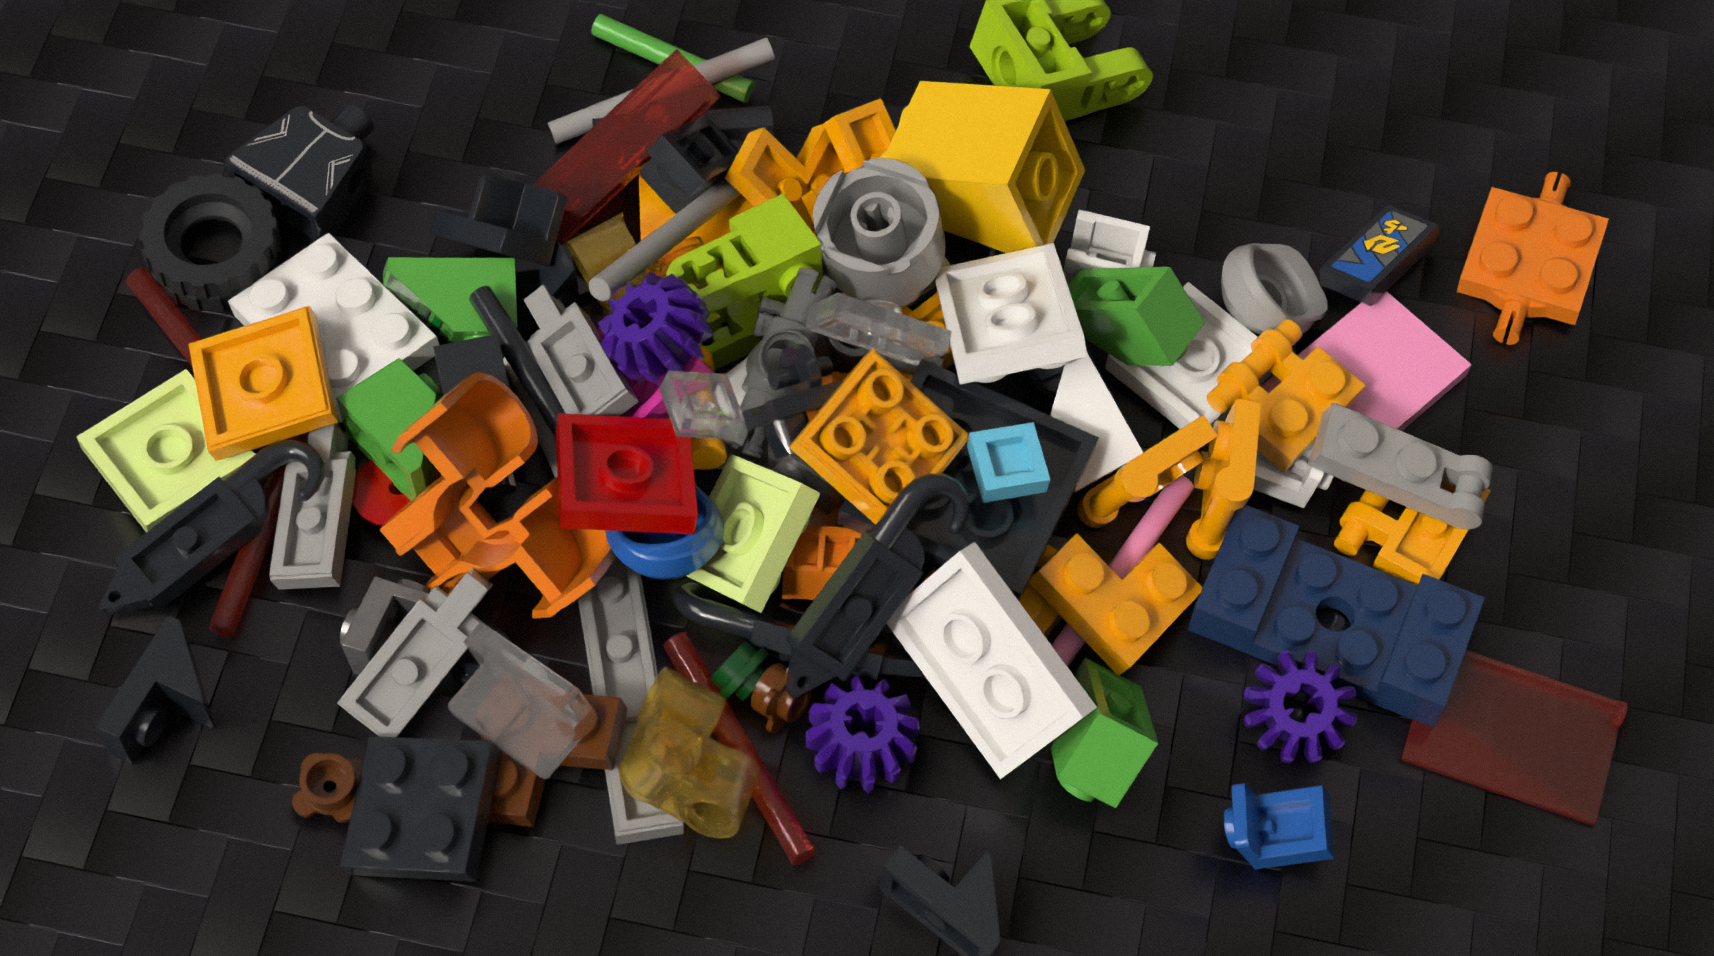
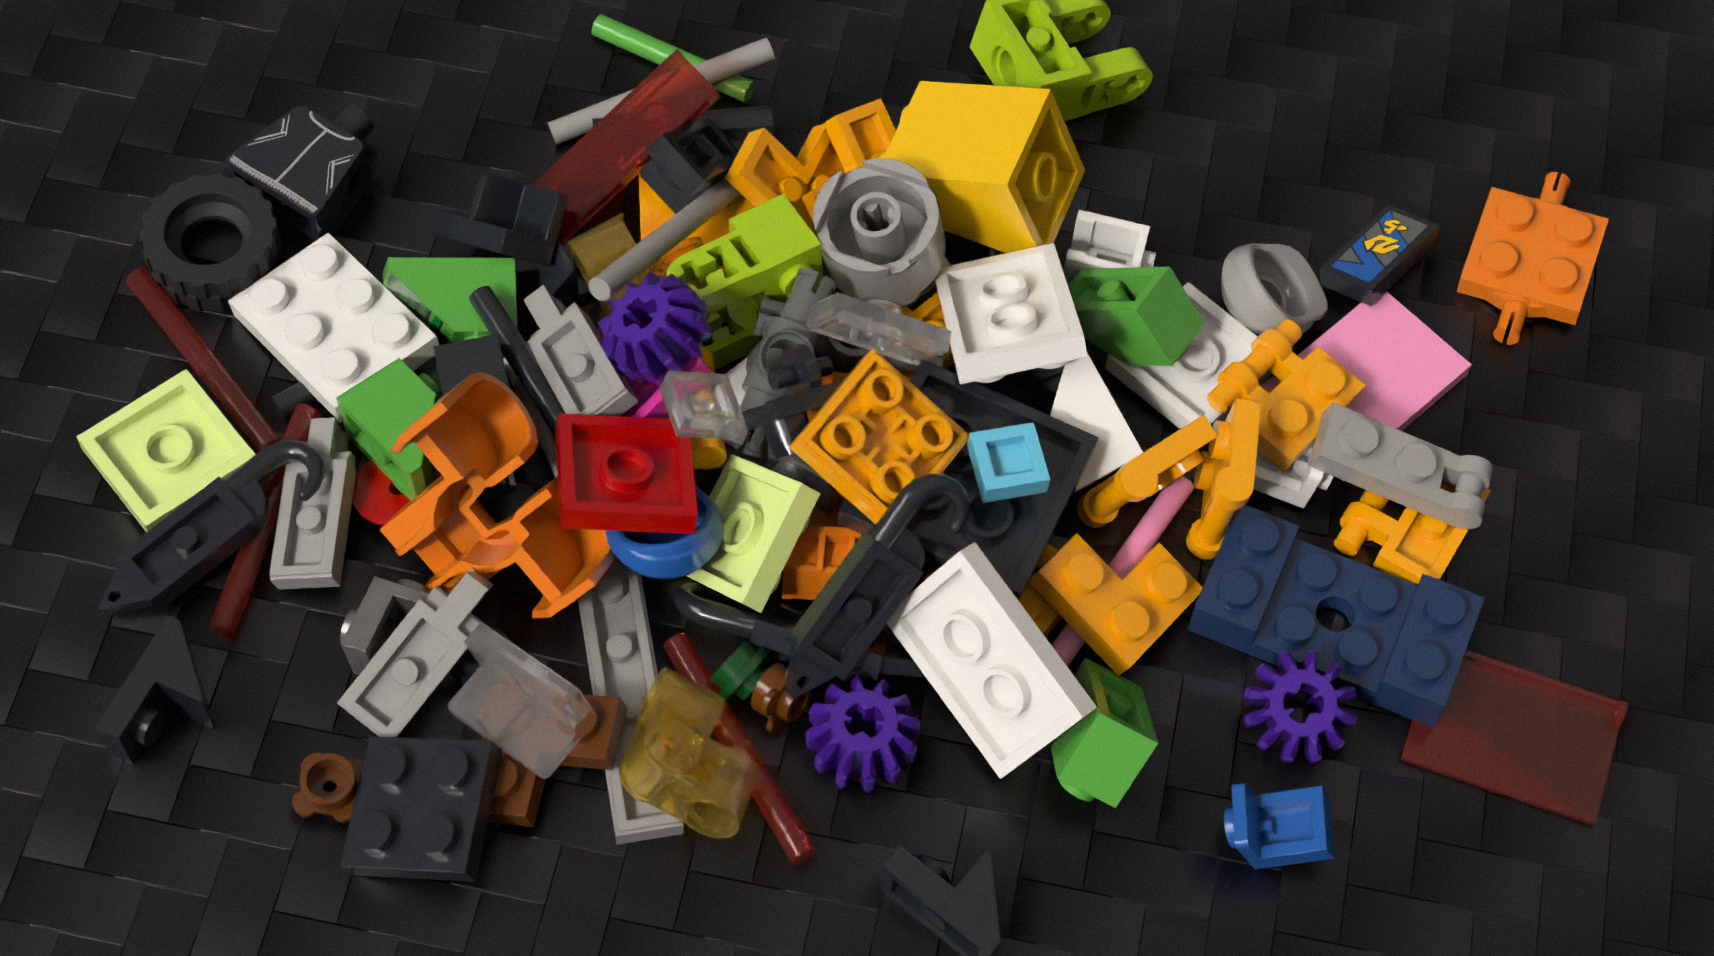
(262, 383): light orange plate -> none

